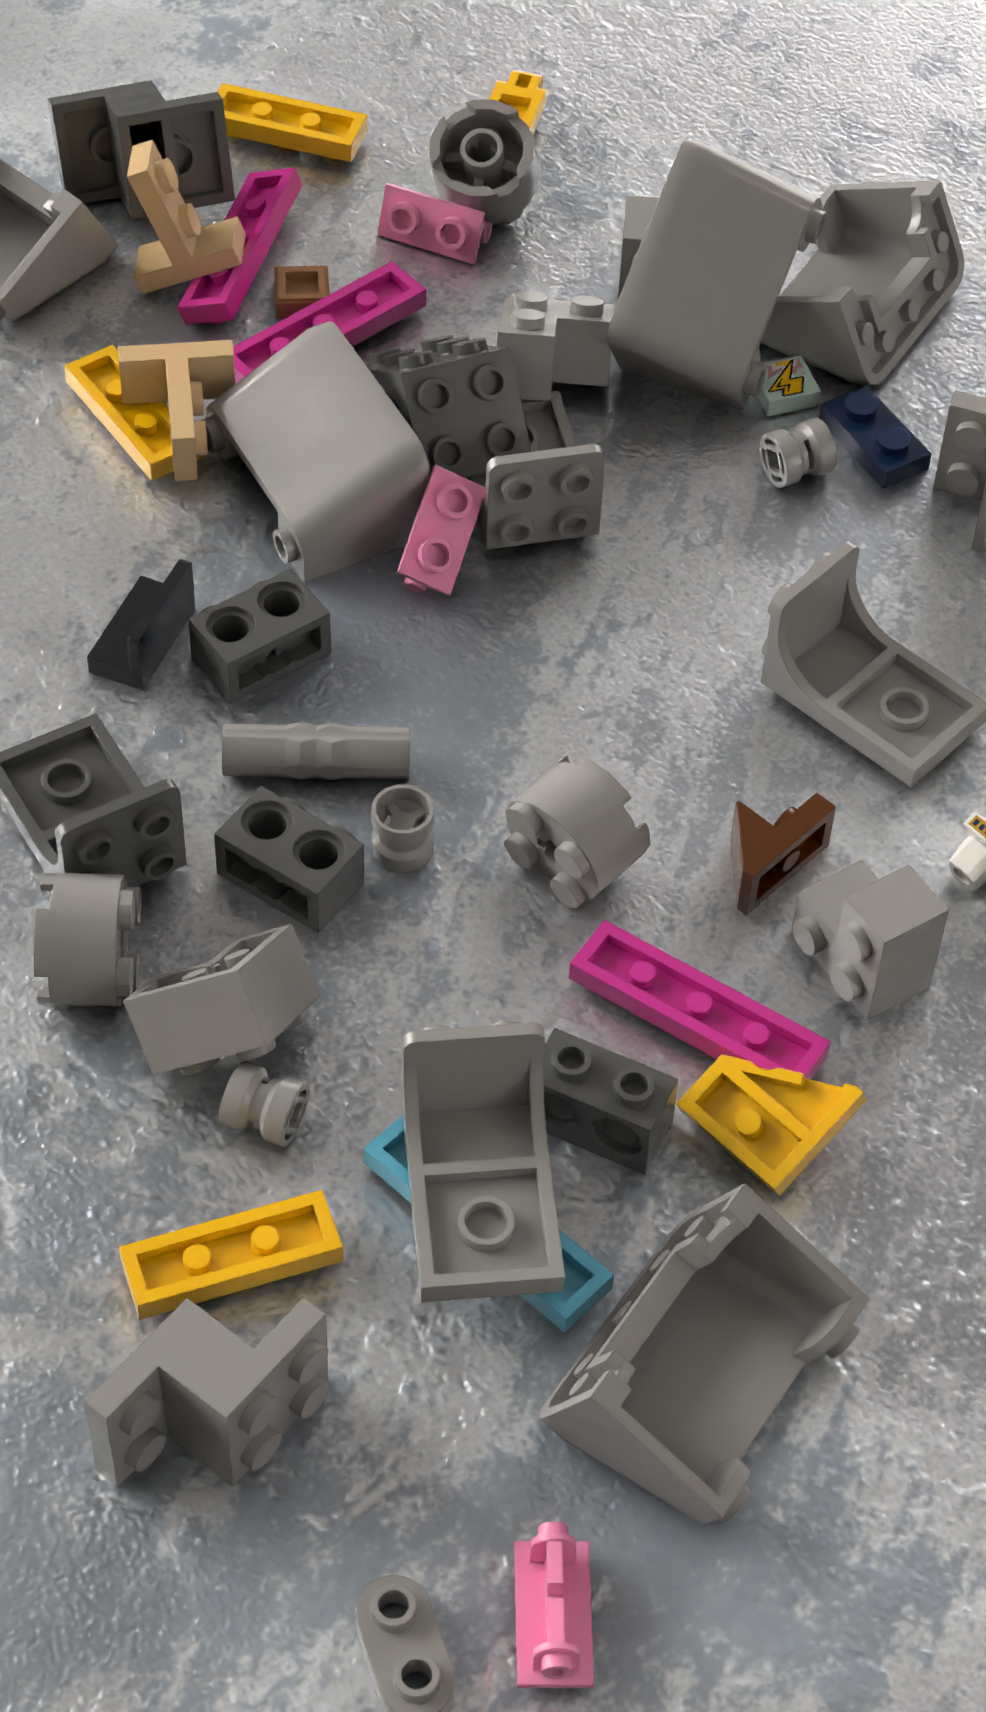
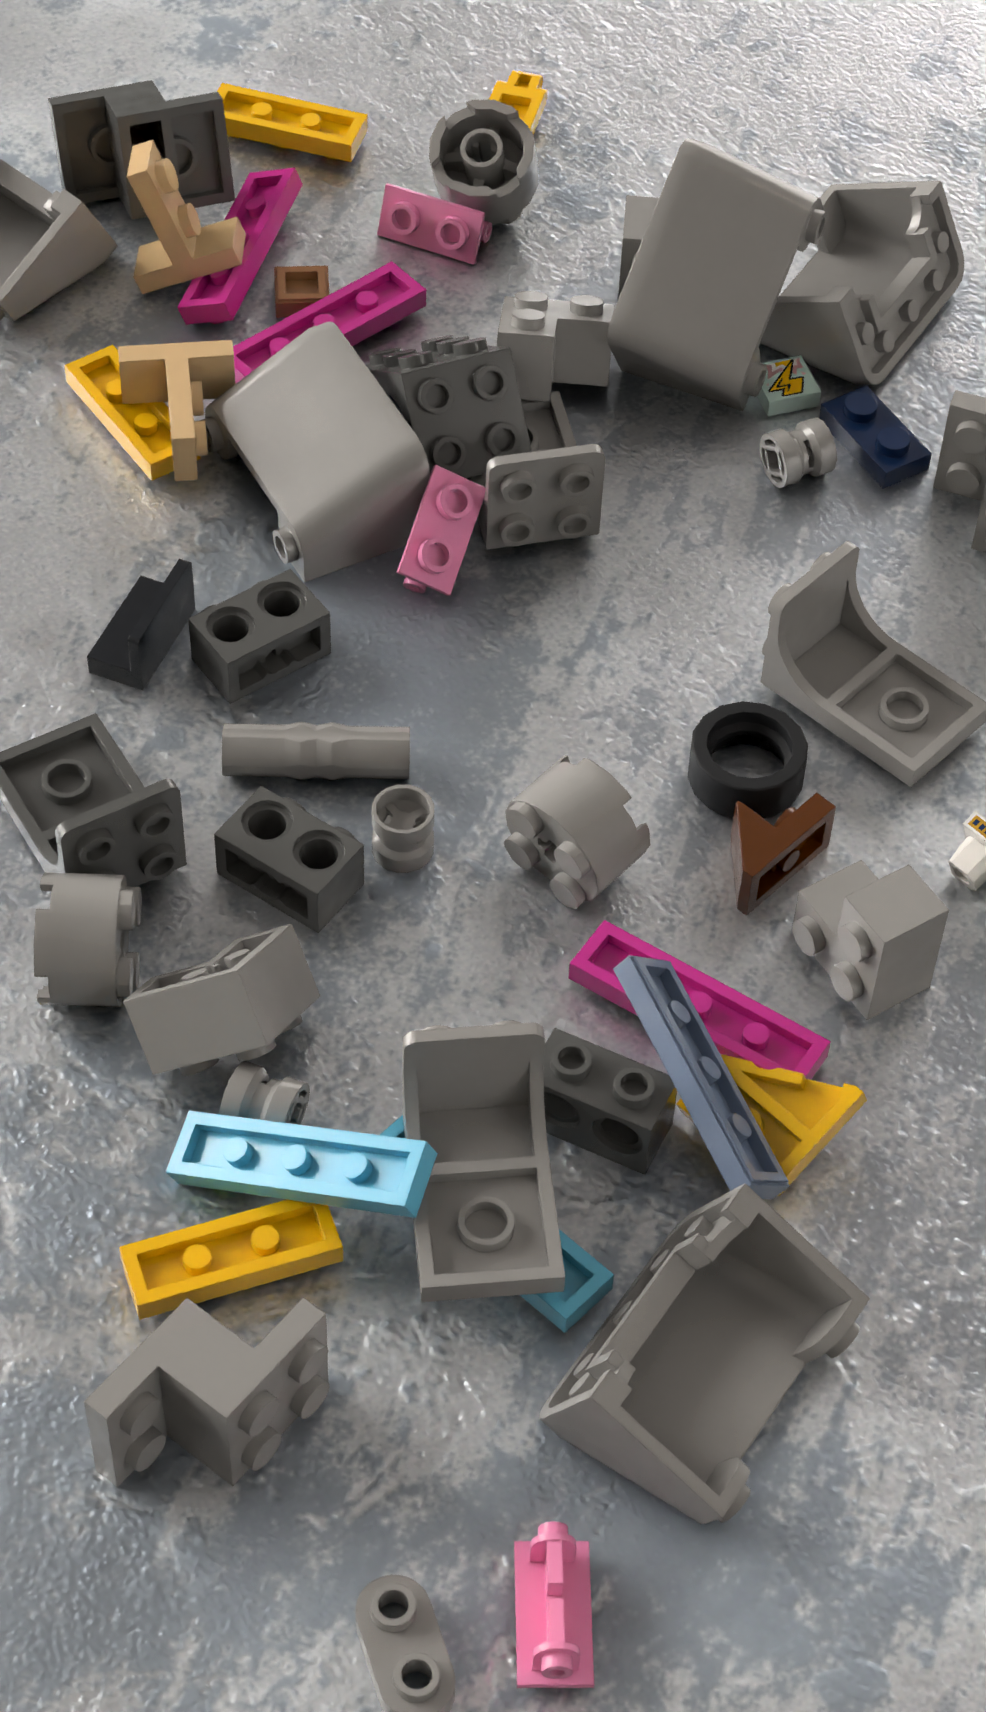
(303, 1163): none -> medium azure plate
(701, 1076): none -> sand blue tile
(750, 725): none -> black tyre

